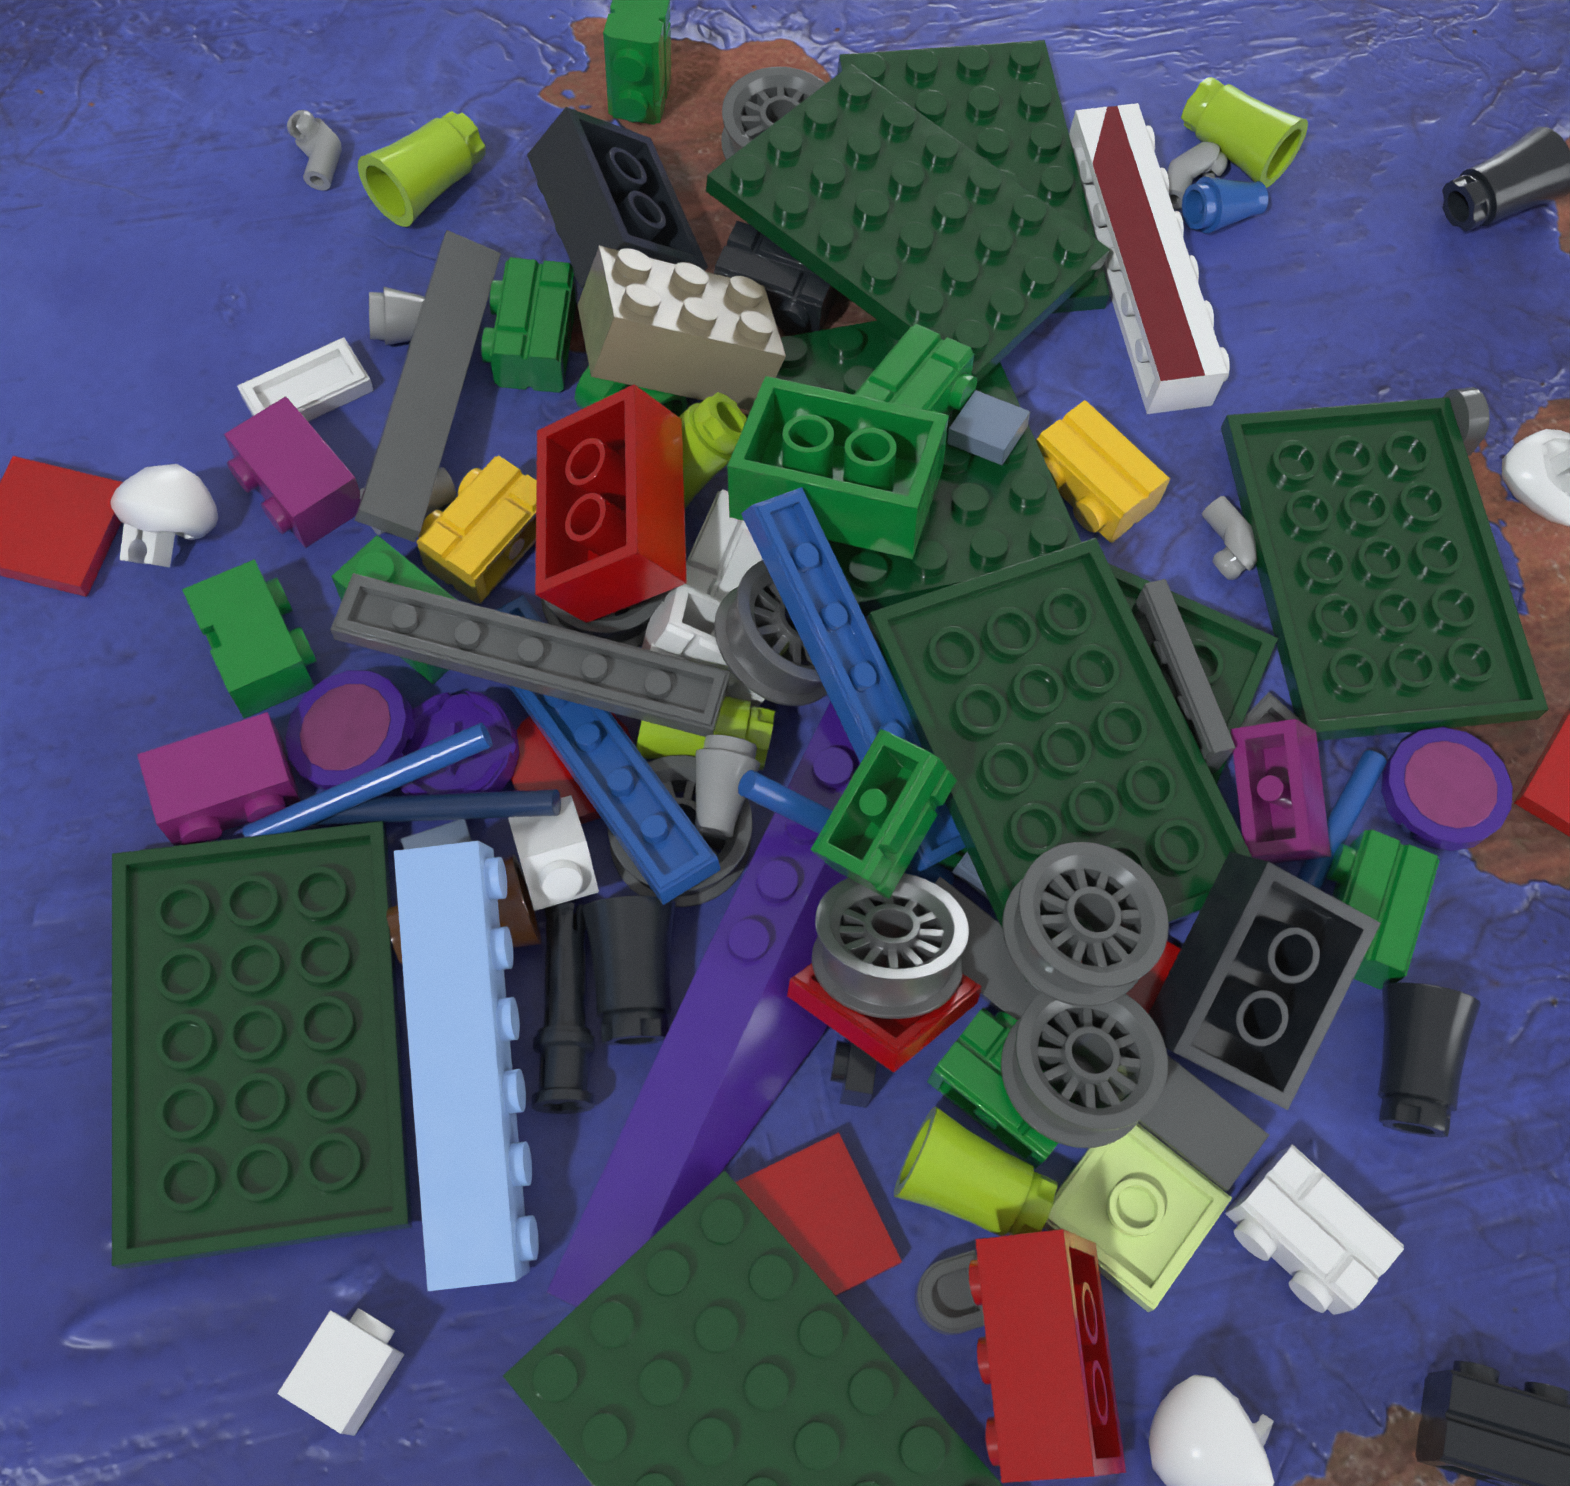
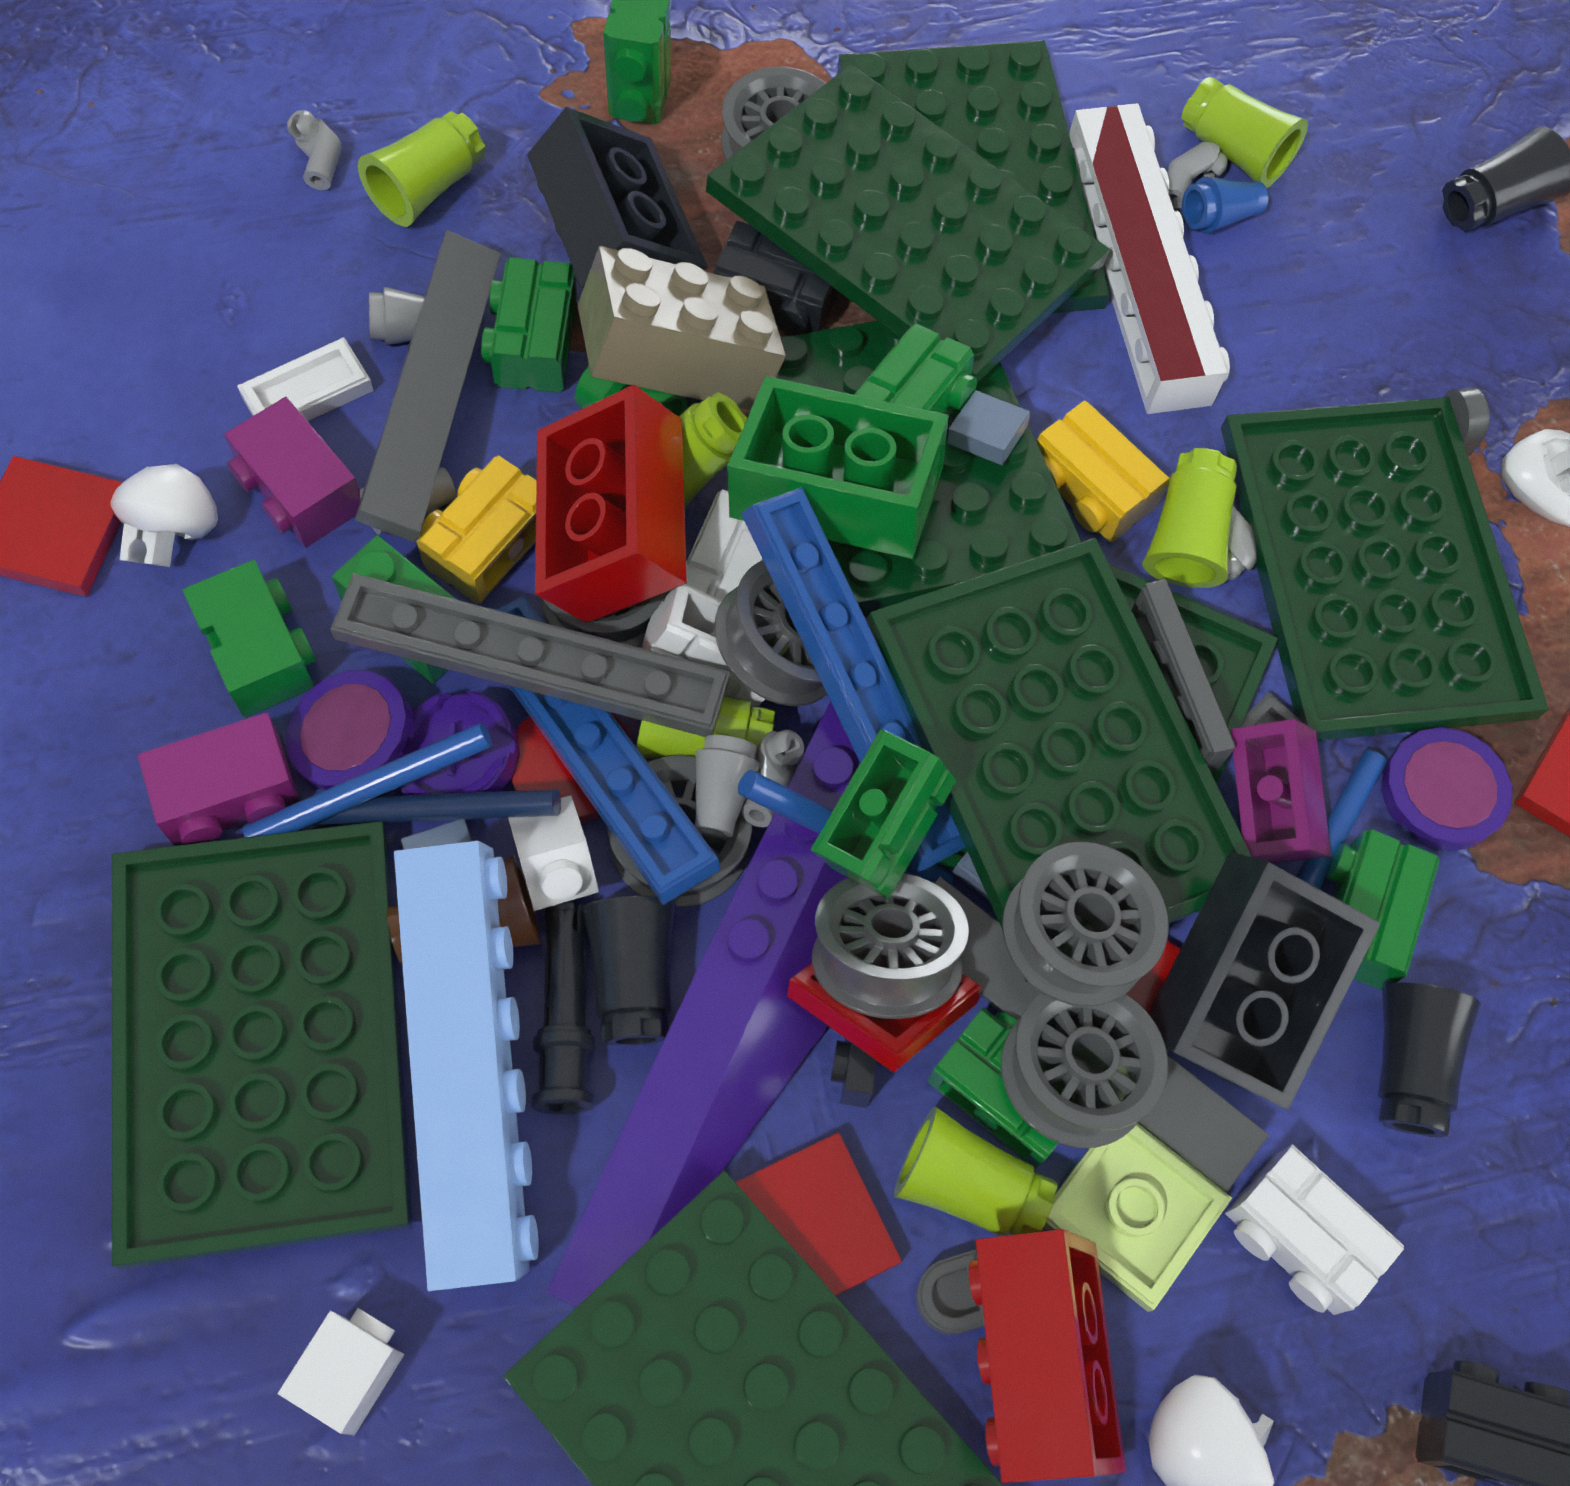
(777, 759): none -> light grey arm
(1195, 522): none -> lime plant

